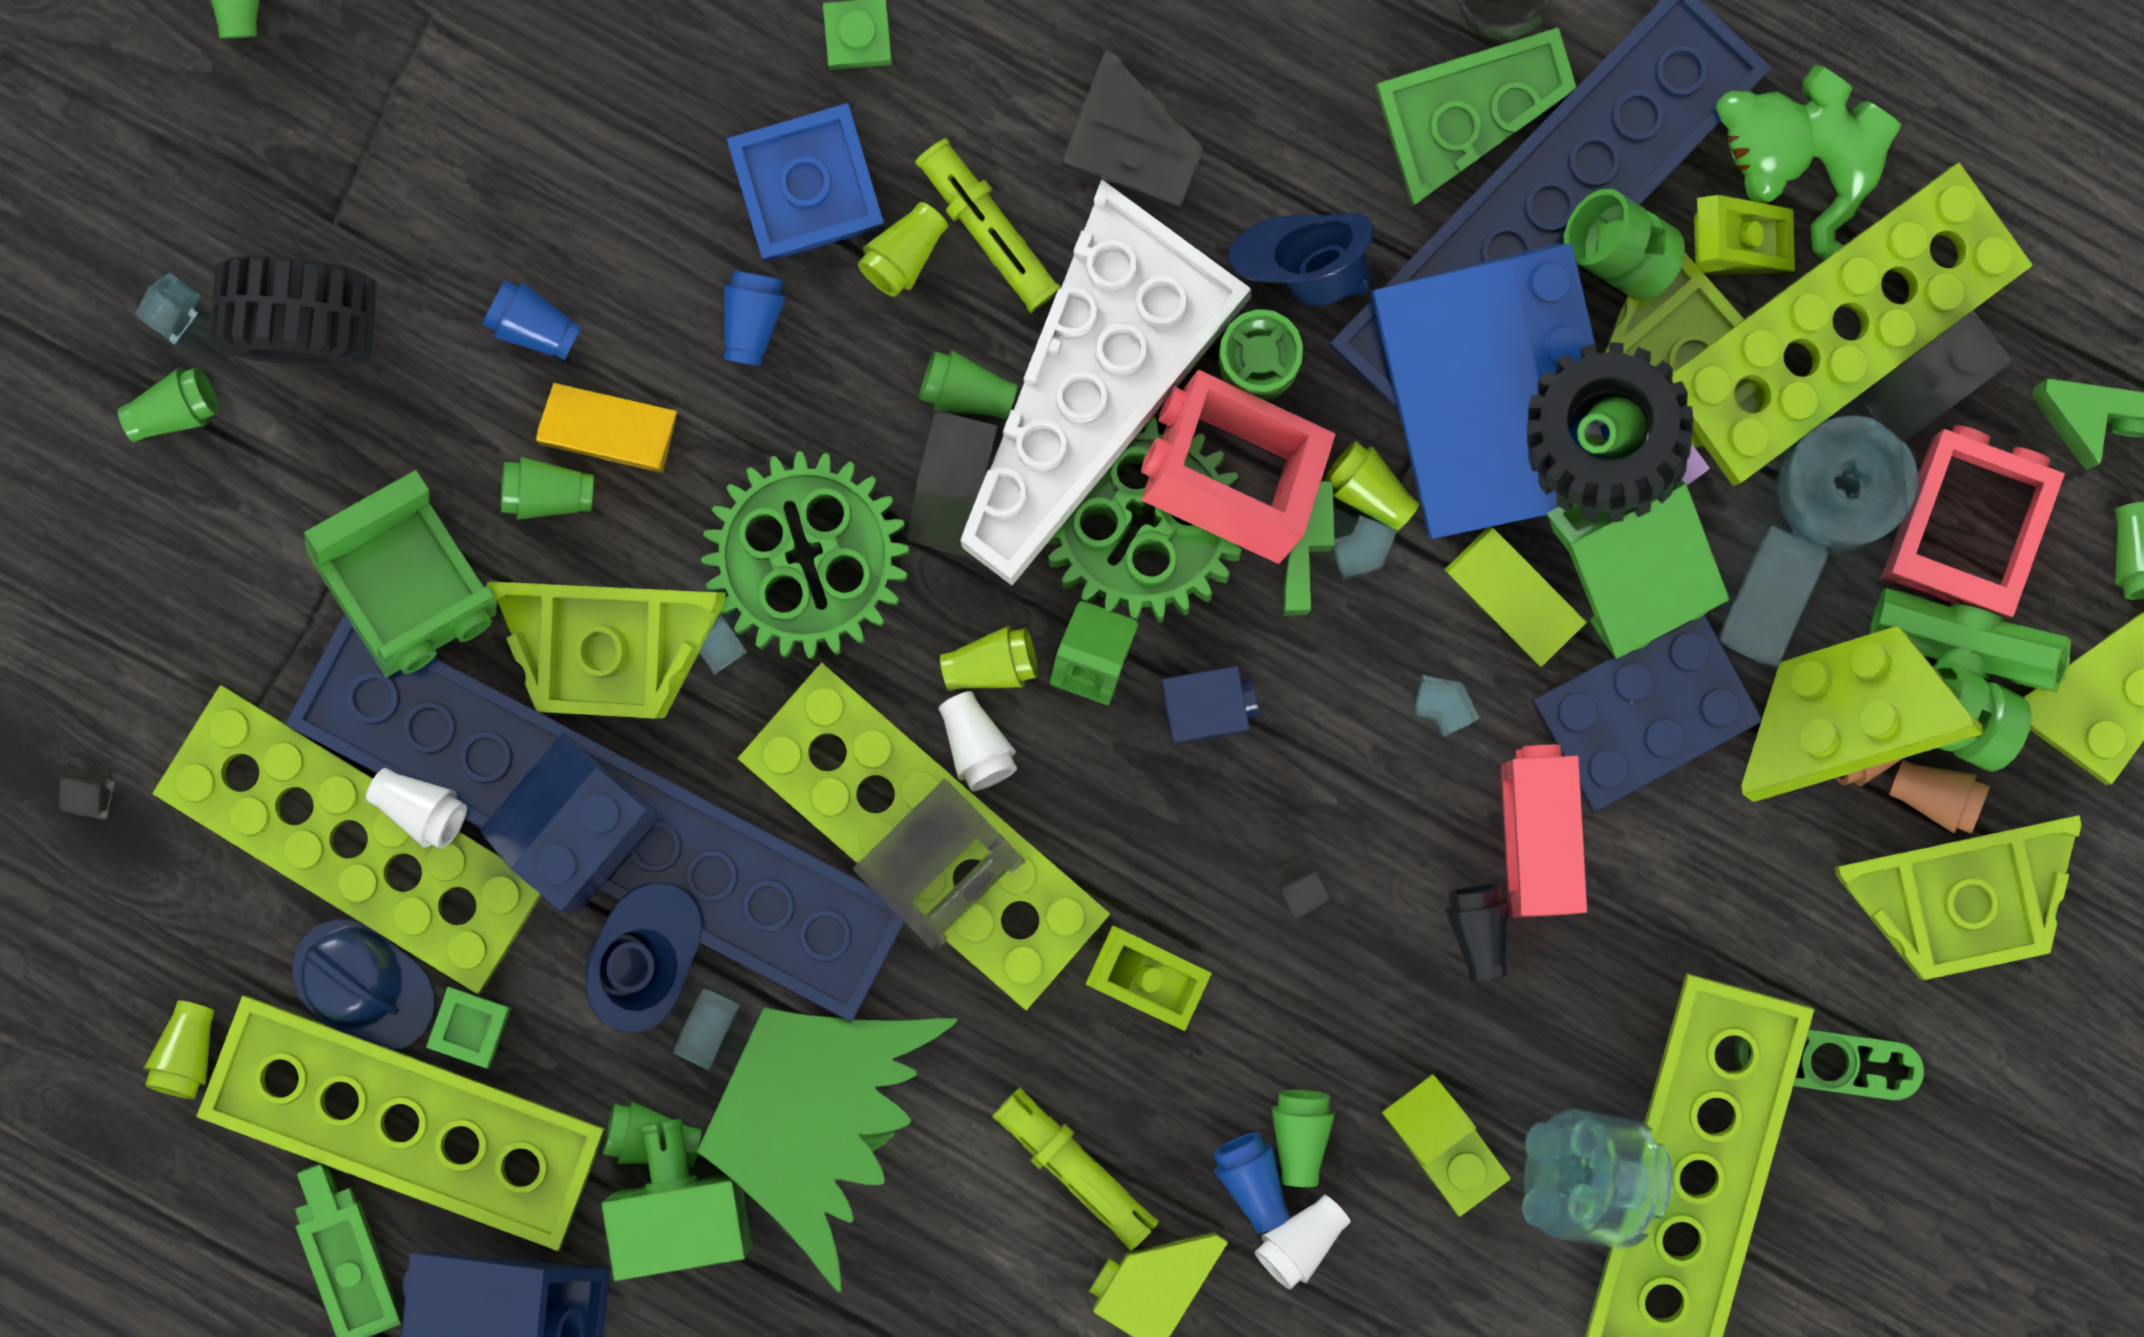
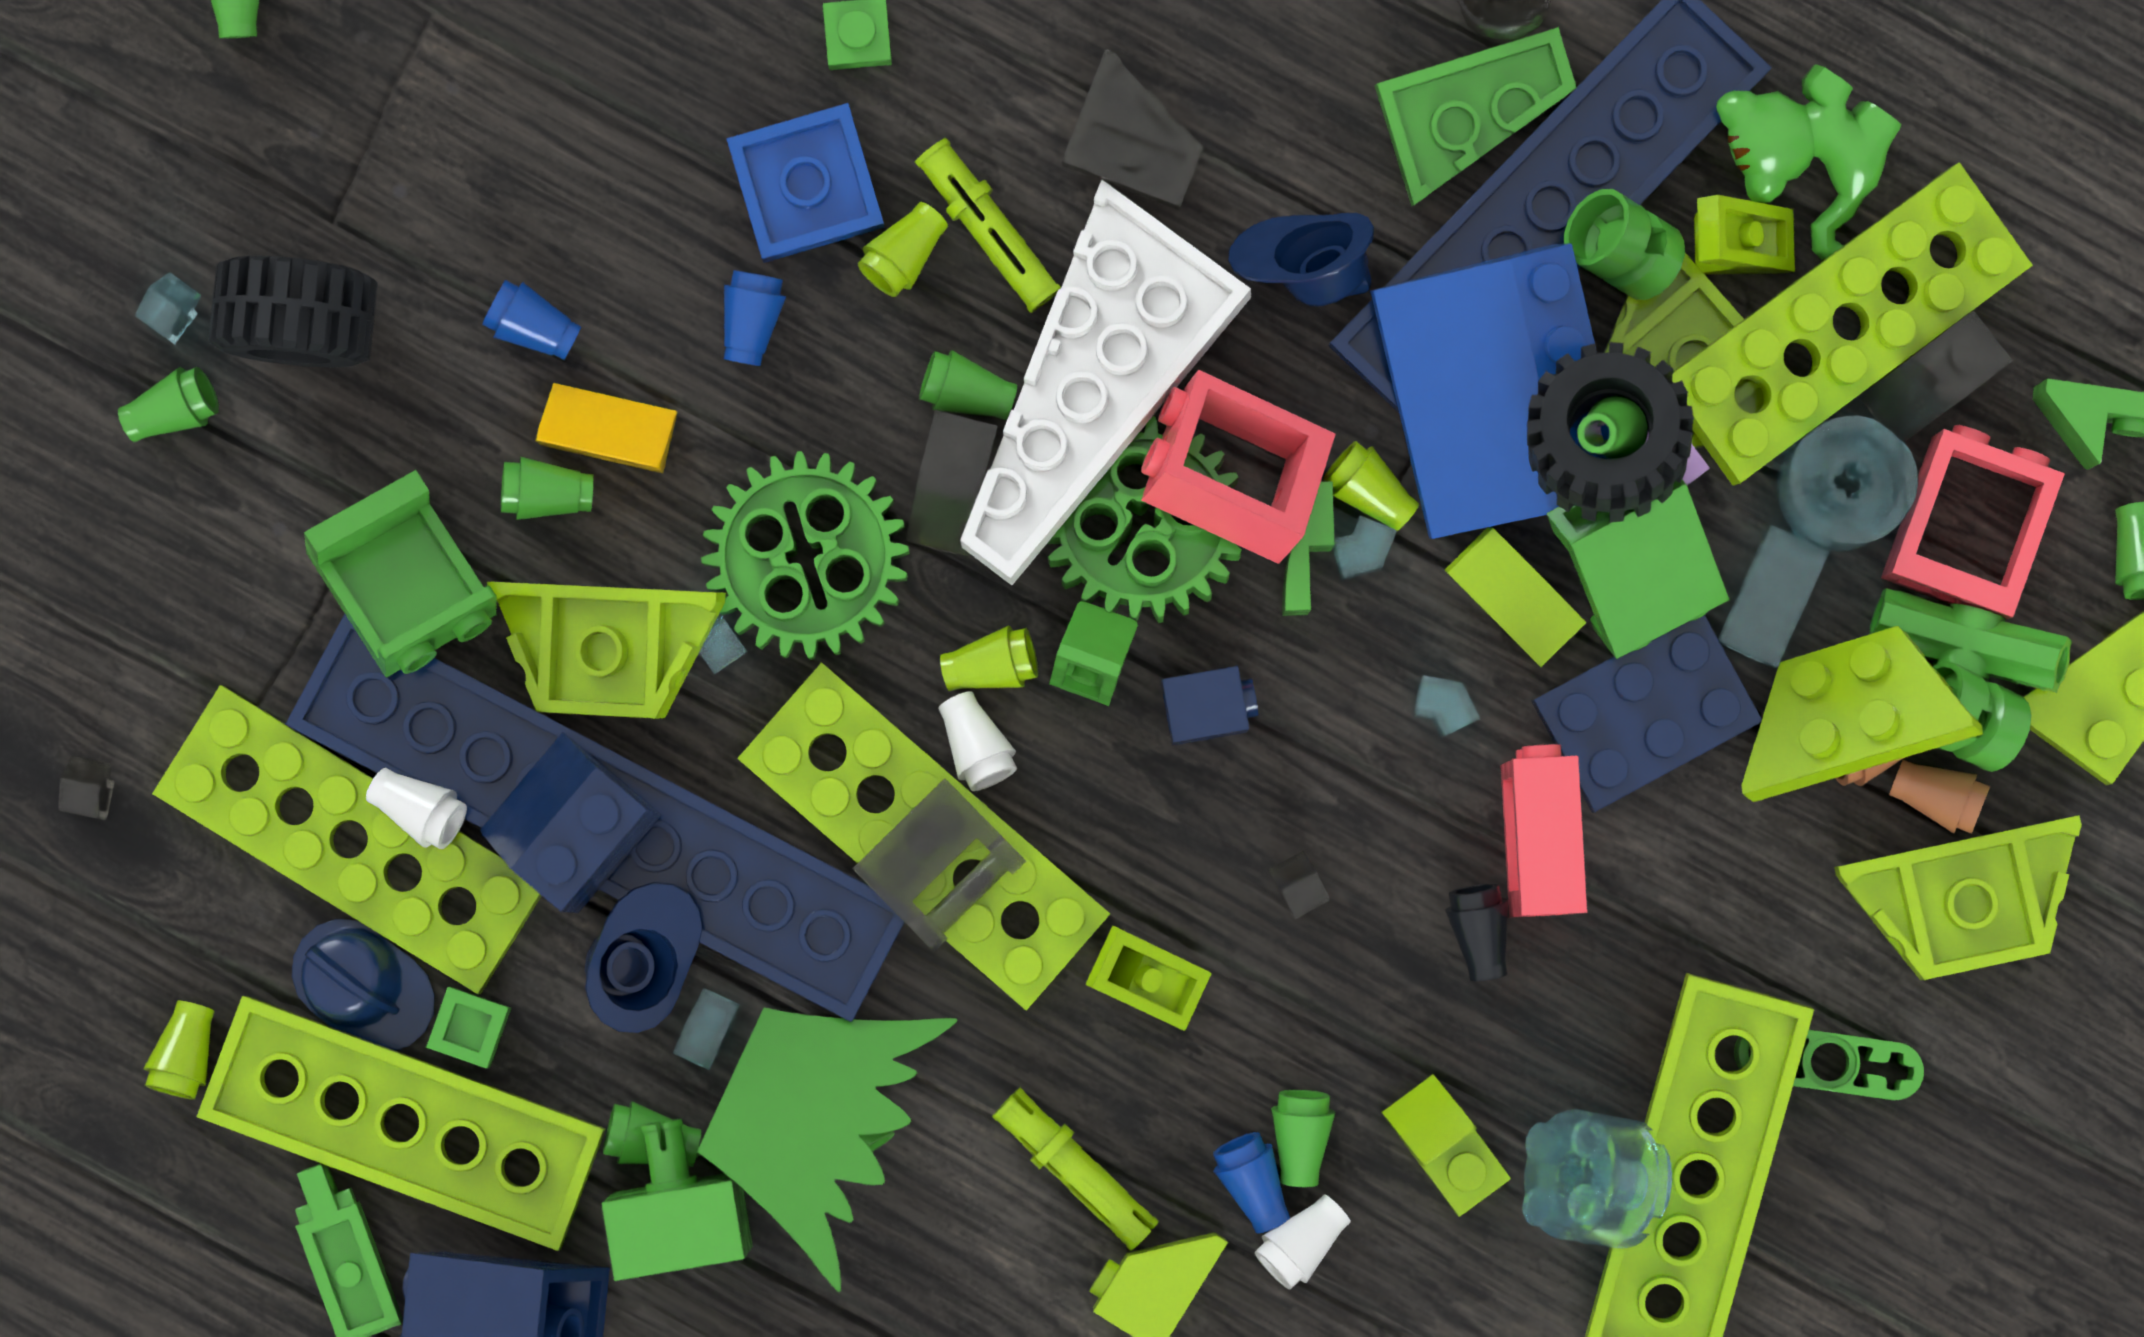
(1260, 354): bright green wheel -> none

